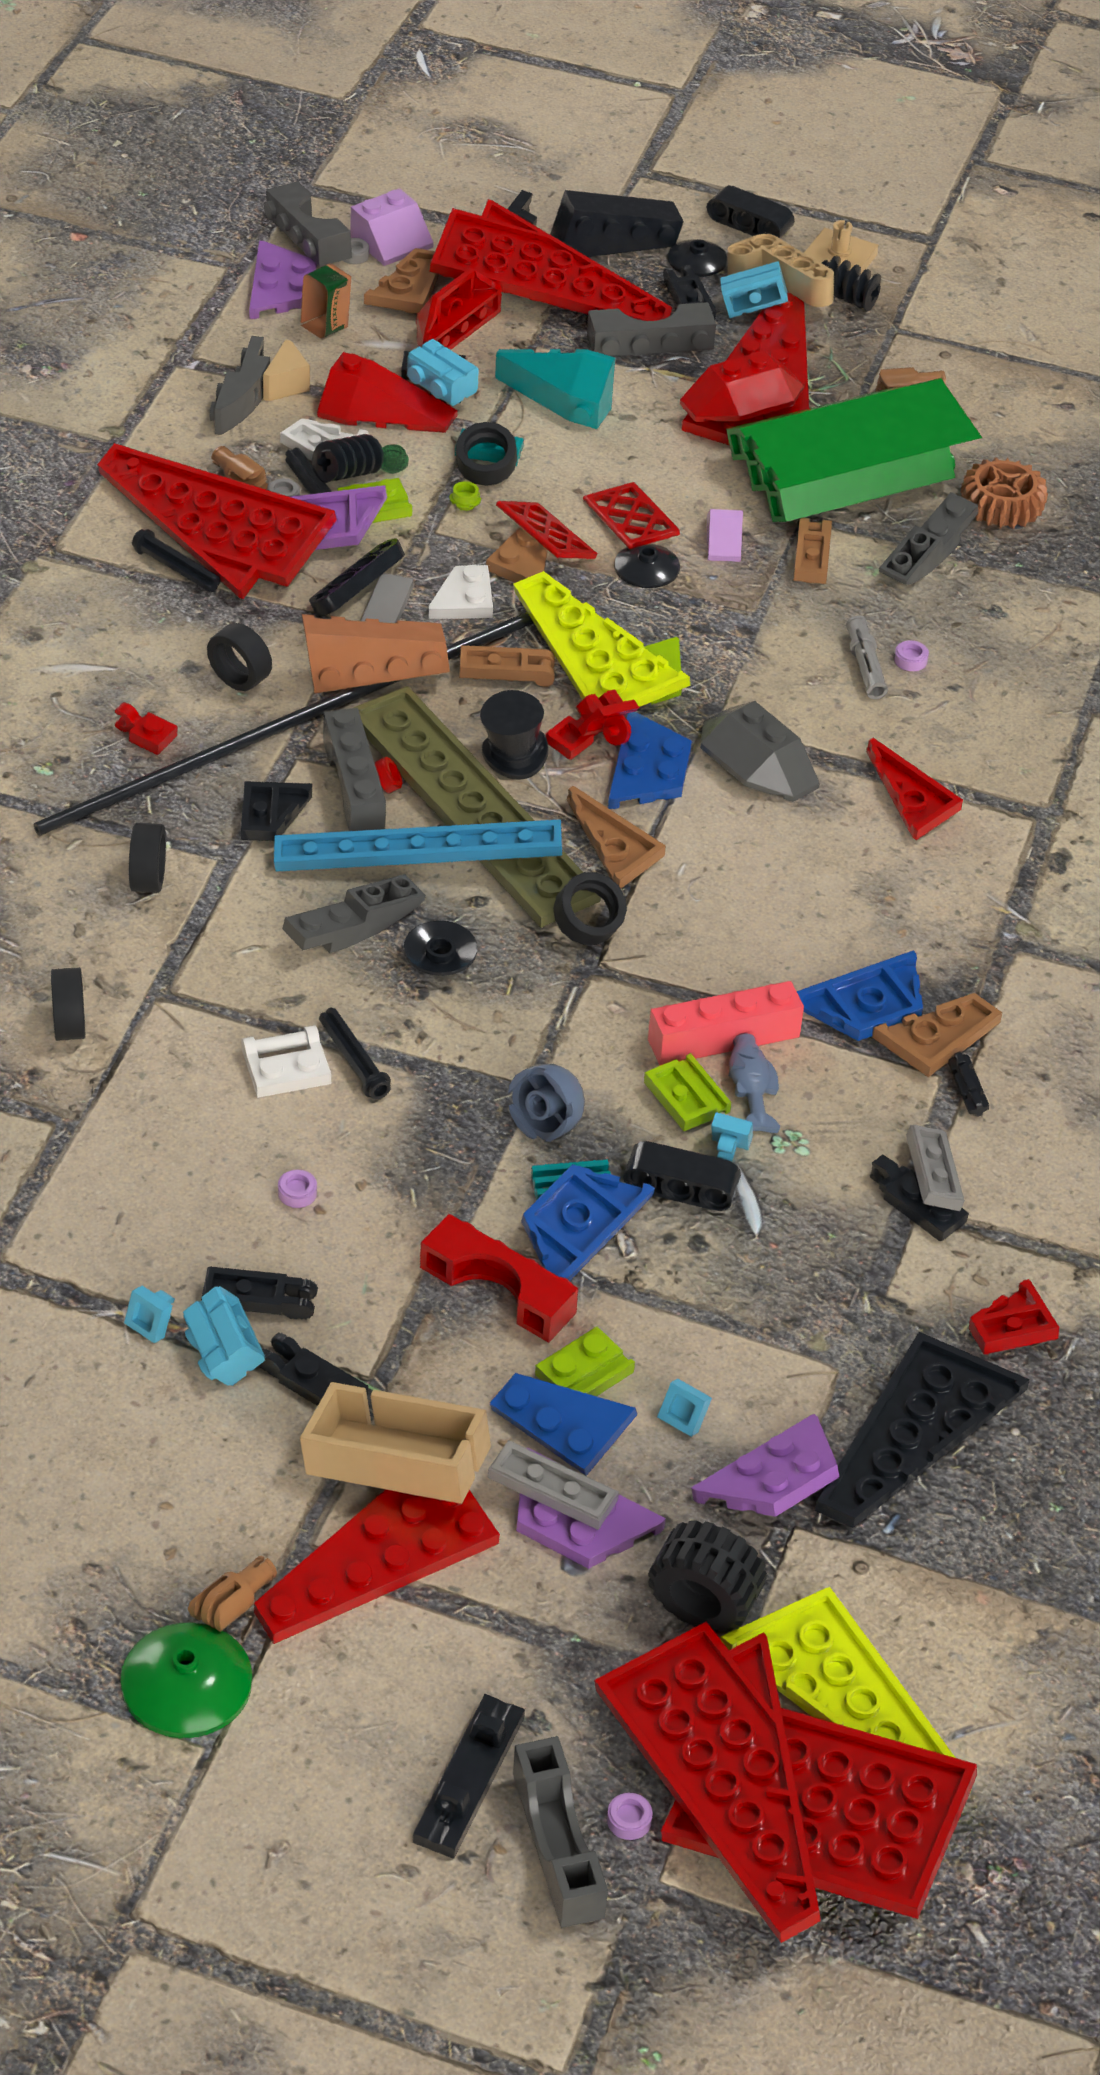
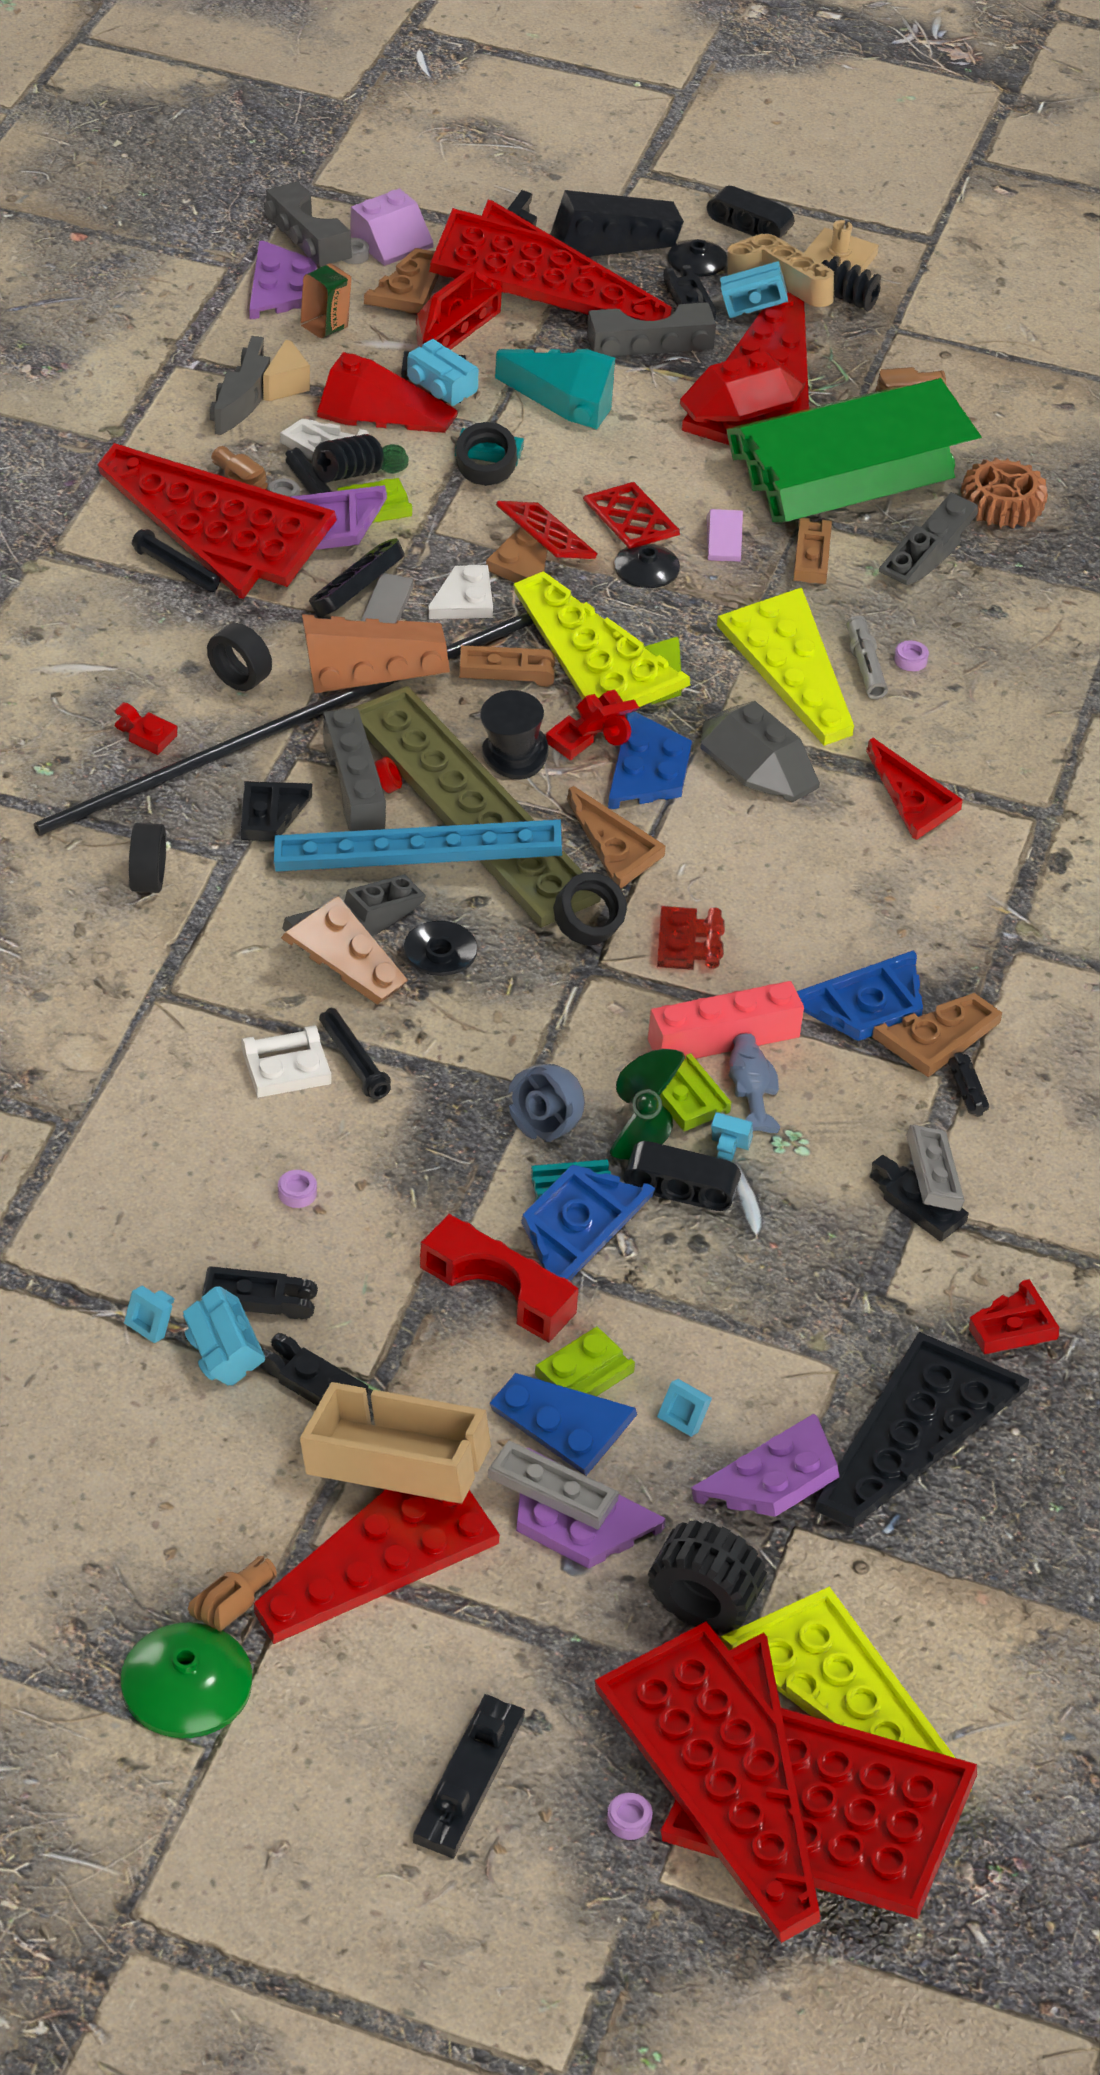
(68, 1004): black tyre -> none
(345, 946): none -> wing
(465, 495): lime plate -> none
(548, 1803): dark grey arch -> none
(641, 1087): none -> dark green piece
(678, 936): none -> clear red plate
(787, 651): none -> neon yellow wing

